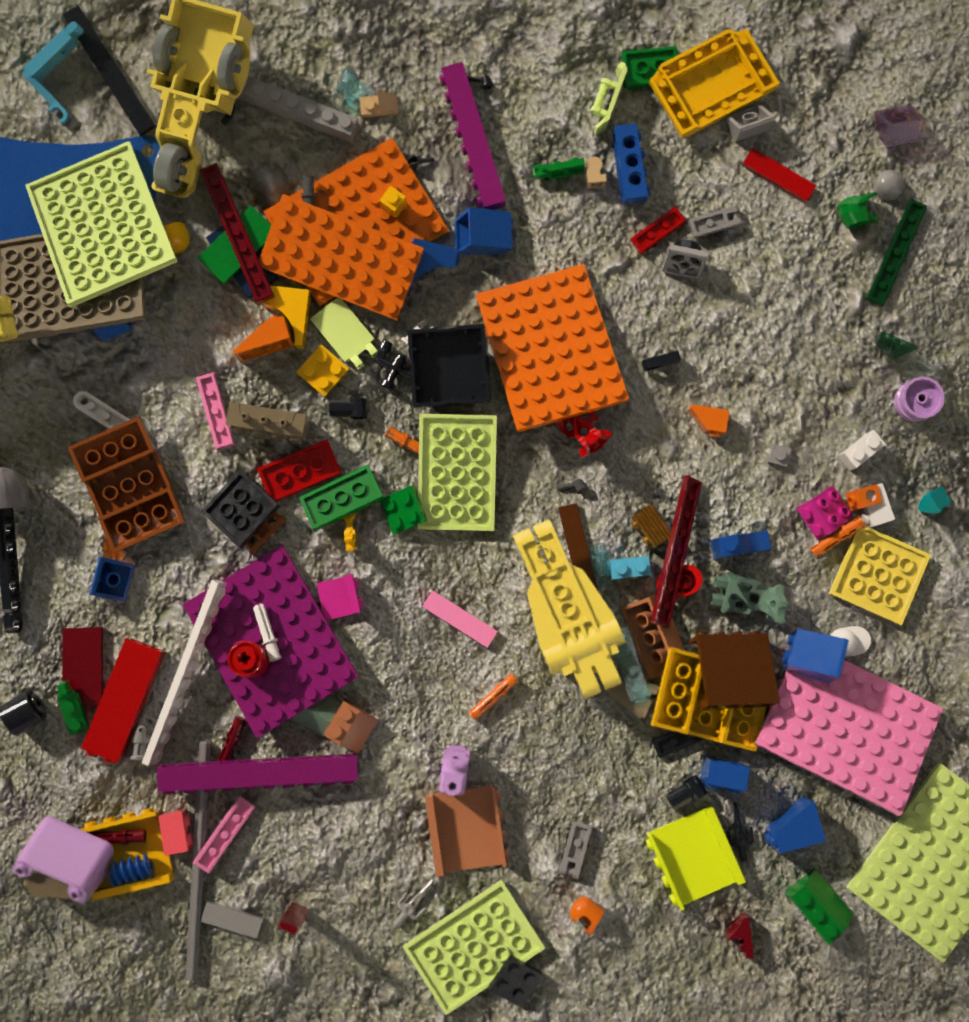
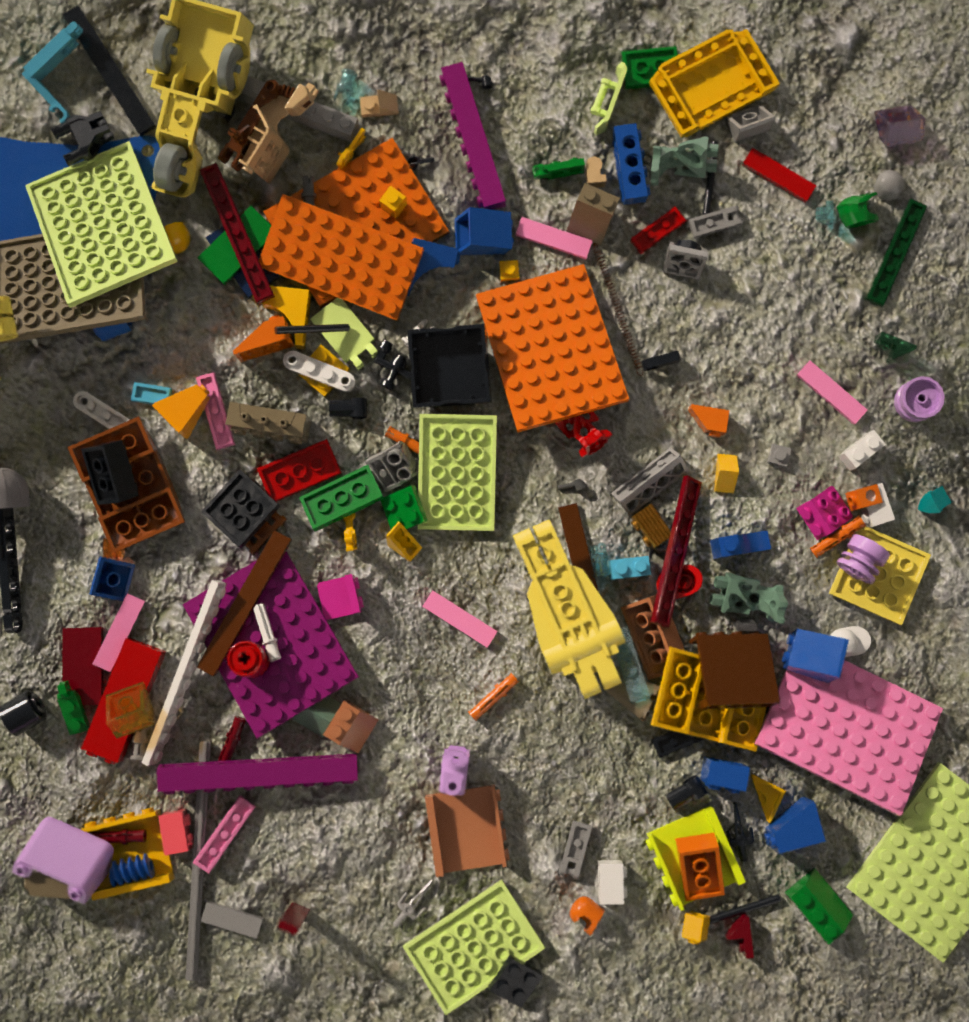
(89, 132): none -> black connector
(110, 472): none -> black slope
(118, 632): none -> bright pink tile
(129, 710): none -> clear yellow slope
(149, 393): none -> medium azure tile
(184, 408): none -> light orange slope
(244, 603): none -> reddish brown tile
(257, 138): none -> tan piece
(312, 329): none -> black bar
(319, 371): none -> white plate
(347, 154): none -> yellow piece
(393, 466): none -> light grey slope
(403, 542): none -> yellow slope
(509, 270): none -> yellow plate
(553, 238): none -> bright pink tile
(593, 214): none -> dark tan slope
(611, 882): none -> white brick
(636, 364): none -> reddish brown piece
(649, 478): none -> light grey fence
(692, 158): none -> sand green hips
(695, 927): none -> yellow brick
(700, 866): none -> orange slope
(709, 188): none -> black bar
(726, 473): none -> yellow slope
(745, 624): none -> flat silver tile
(745, 908): none -> black bar
(769, 796): none -> yellow tile
(826, 213): none -> clear light blue tile
(831, 392): none -> bright pink tile
(862, 560): none -> lavender wheel

